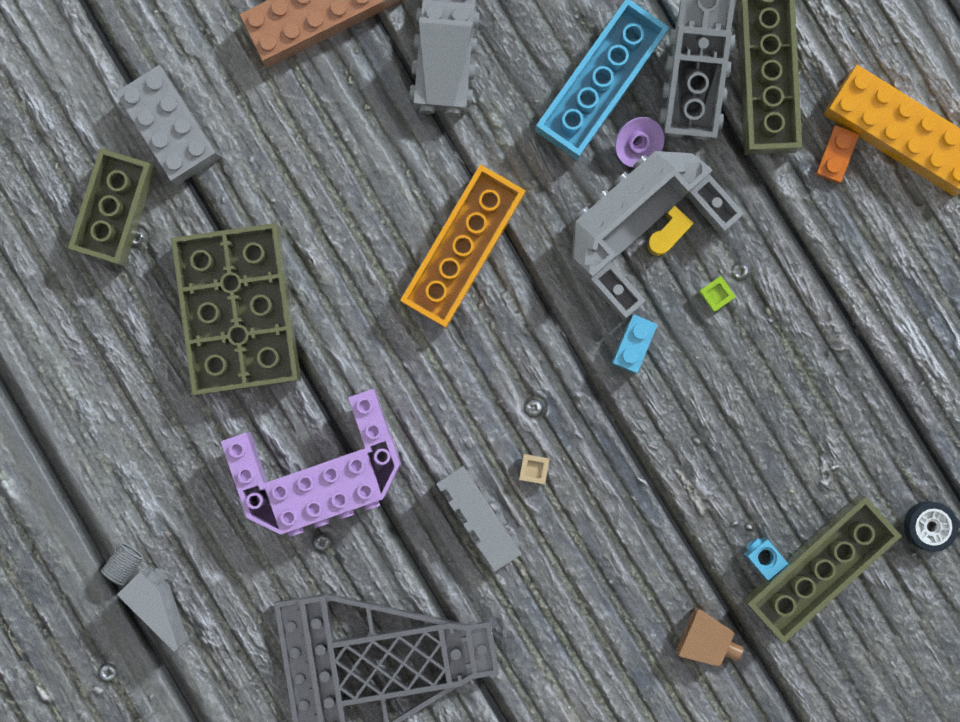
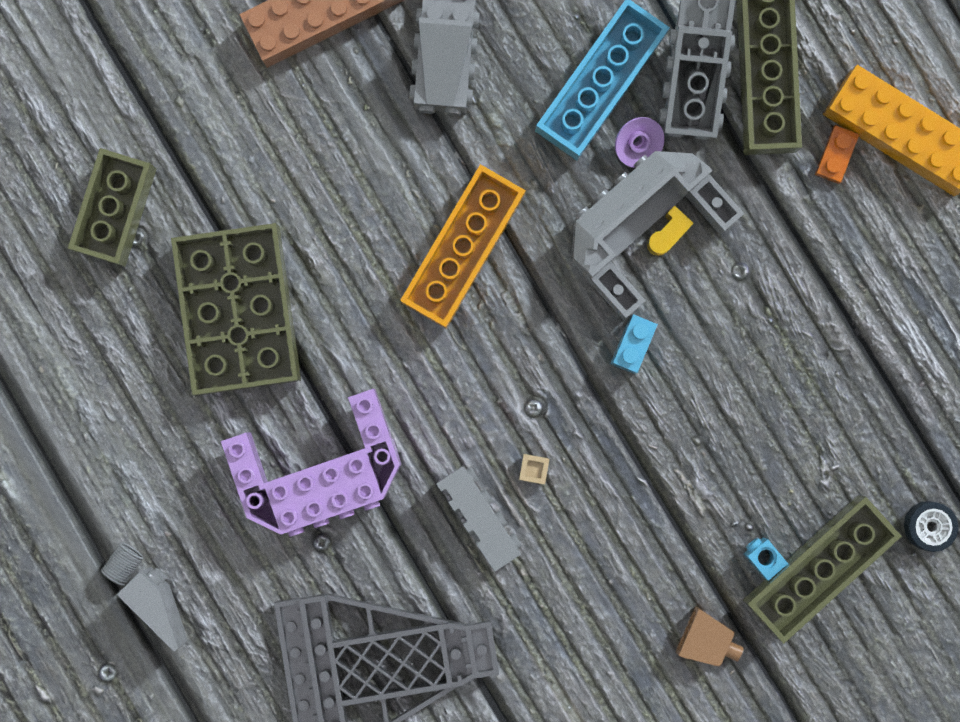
(167, 125): light grey brick -> none
(717, 294): lime plate -> none

